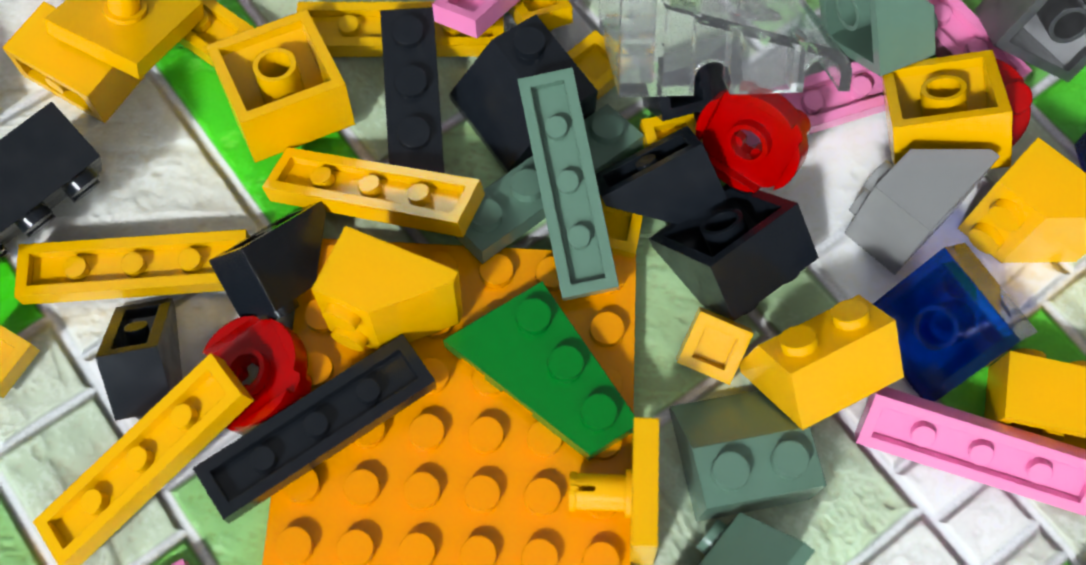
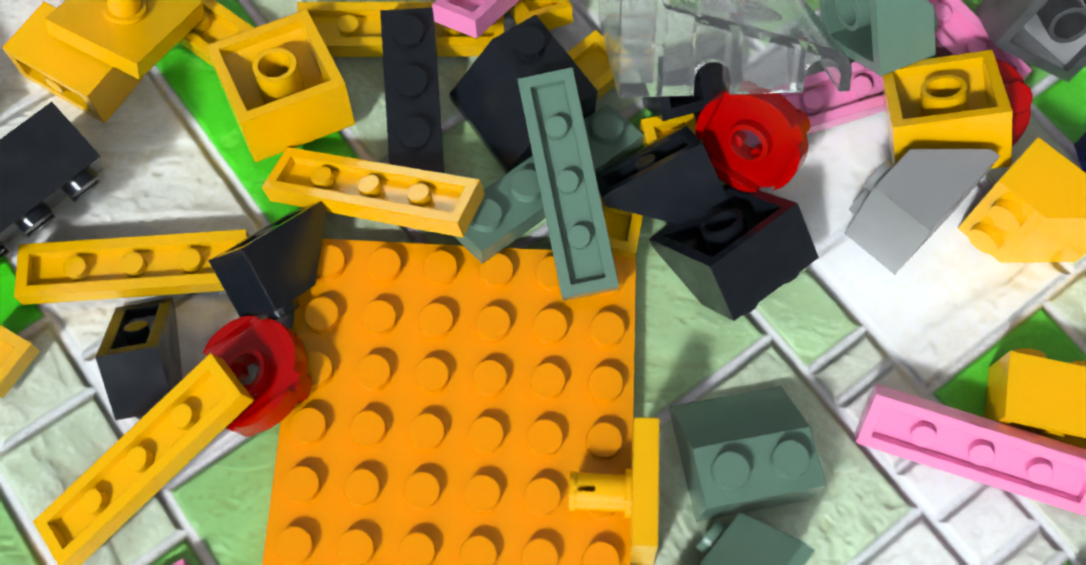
(314, 428): black plate -> none
(382, 291): yellow slope -> none
(548, 369): green wing -> none
(714, 345): yellow plate -> none
(827, 361): yellow slope -> none
(952, 321): clear blue slope -> none

